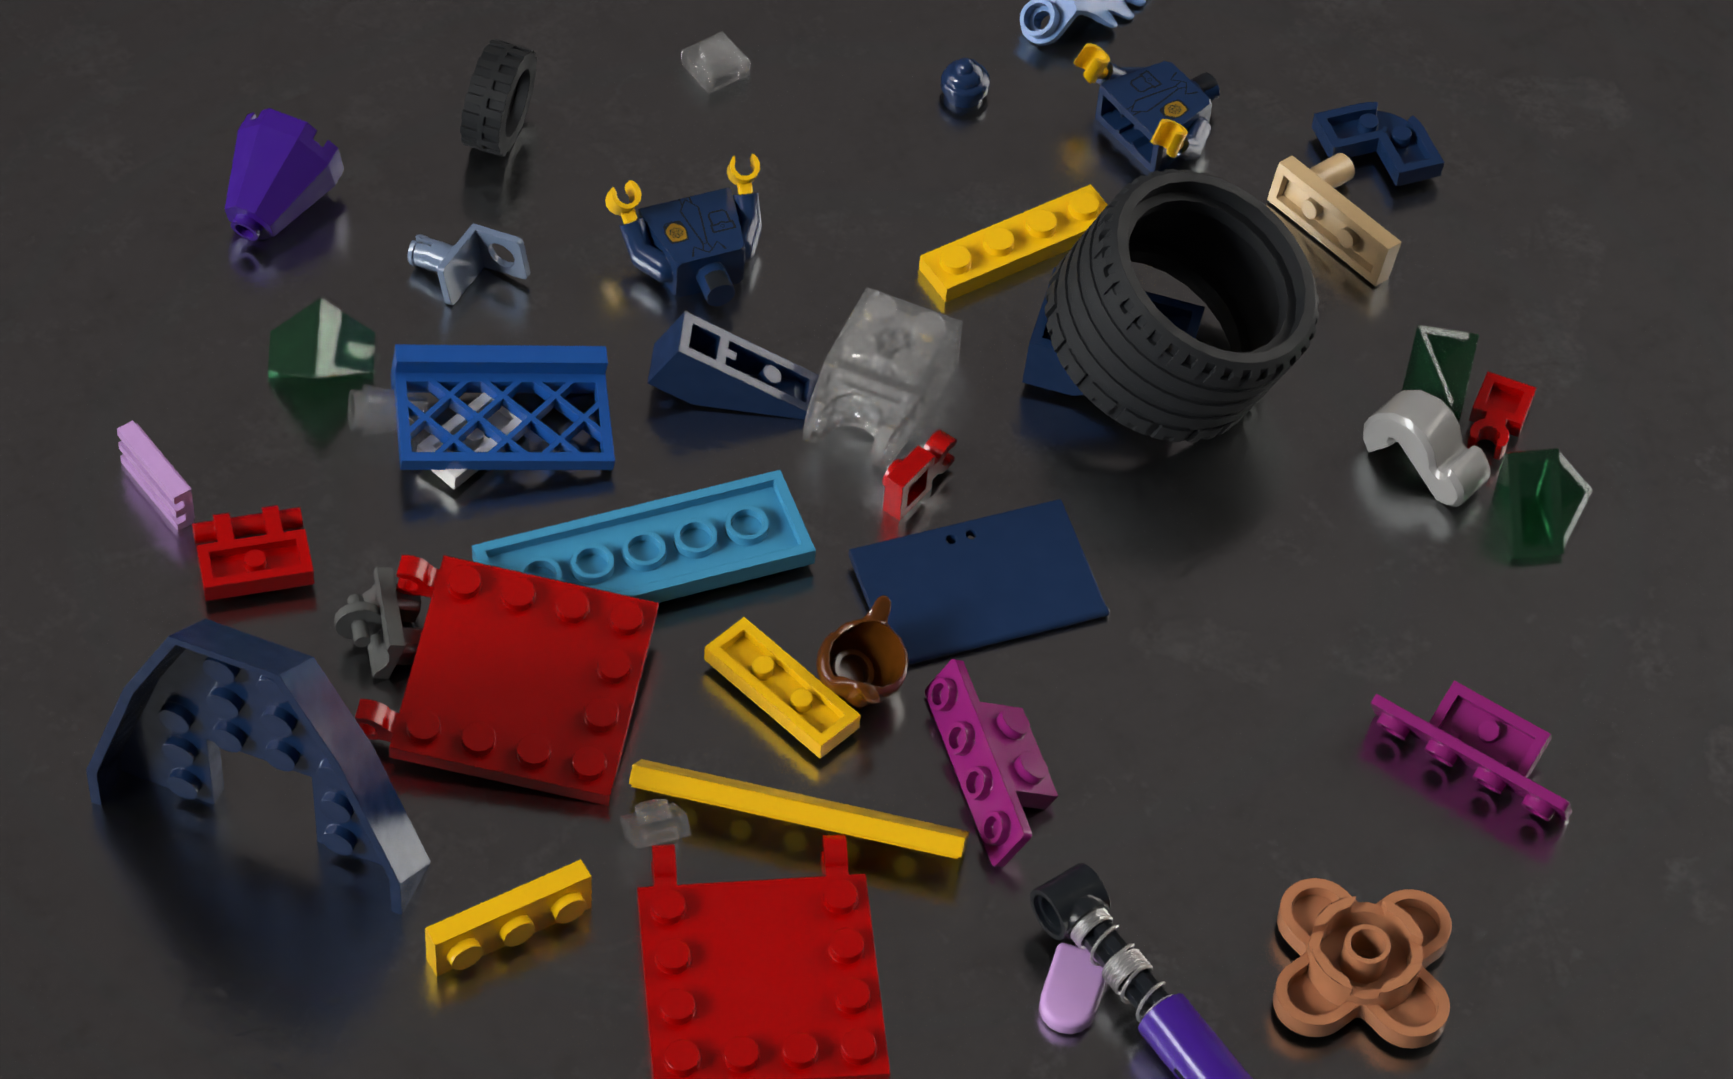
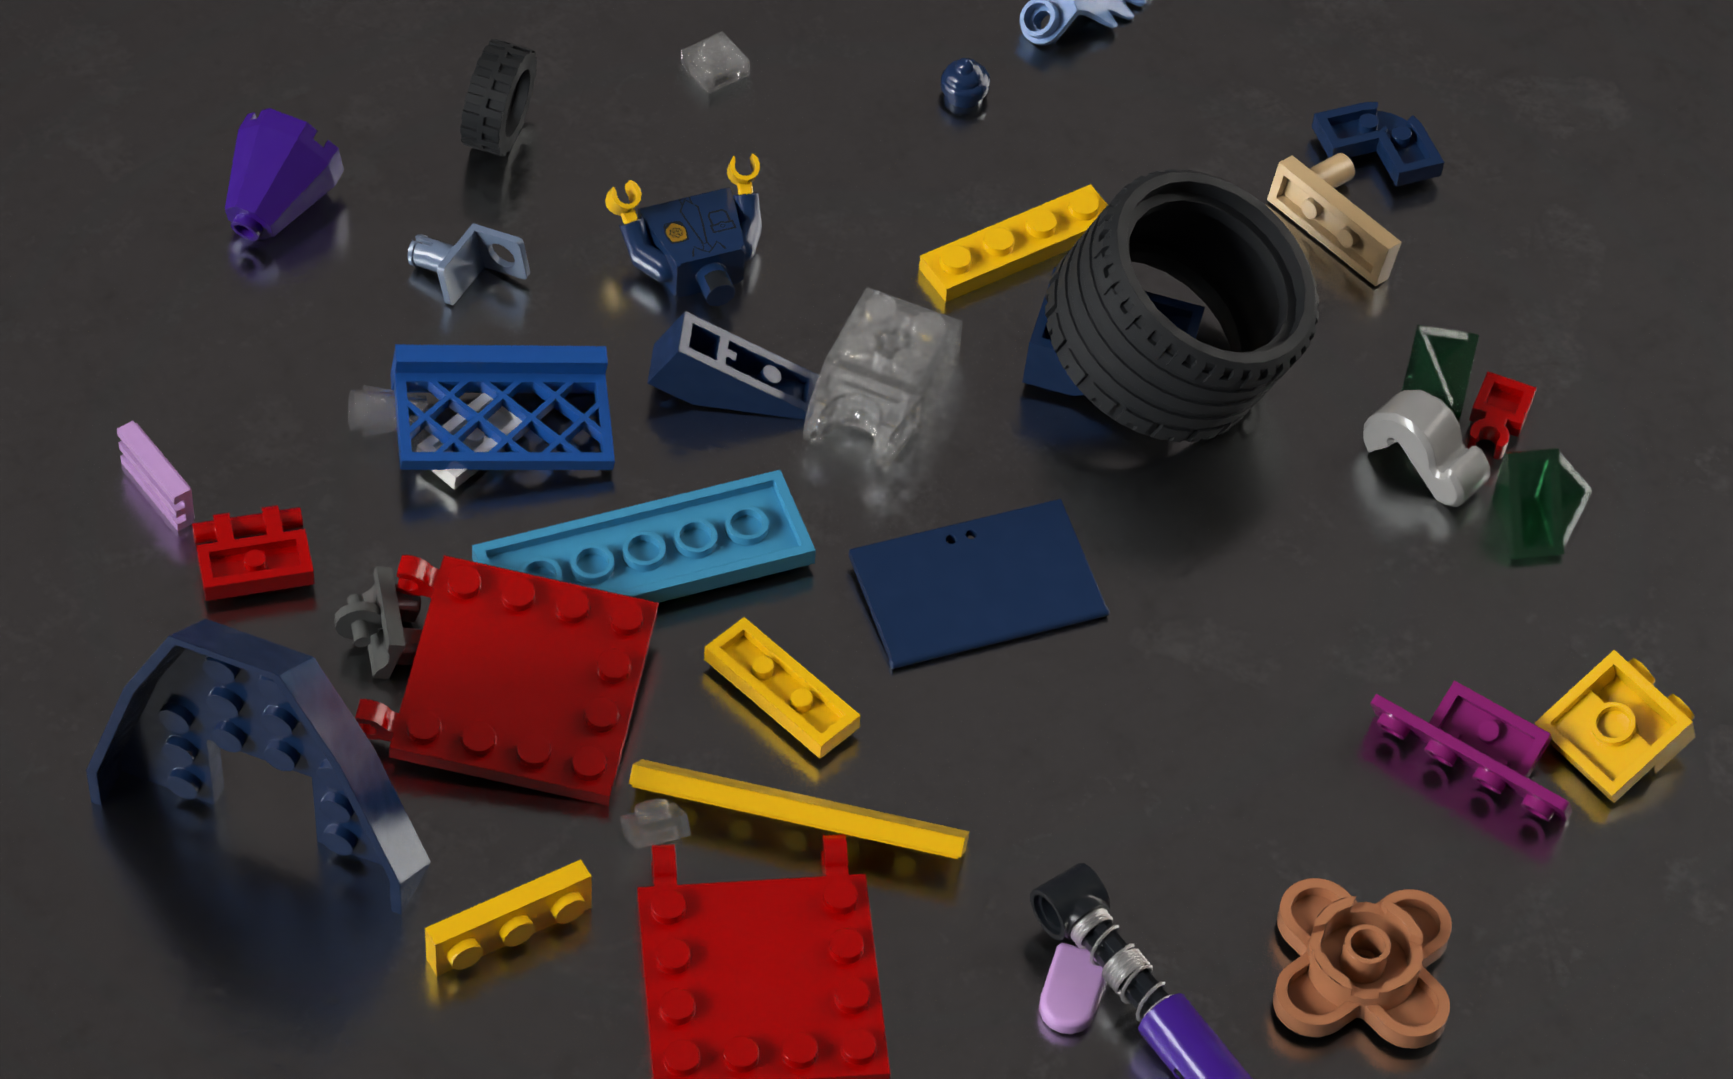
(322, 345): clear green slope -> none
(864, 658): reddish brown hair -> none
(912, 477): red plate -> none
(992, 759): magenta bracket -> none
(1151, 108): dark blue torso -> none
(1618, 725): none -> yellow plate

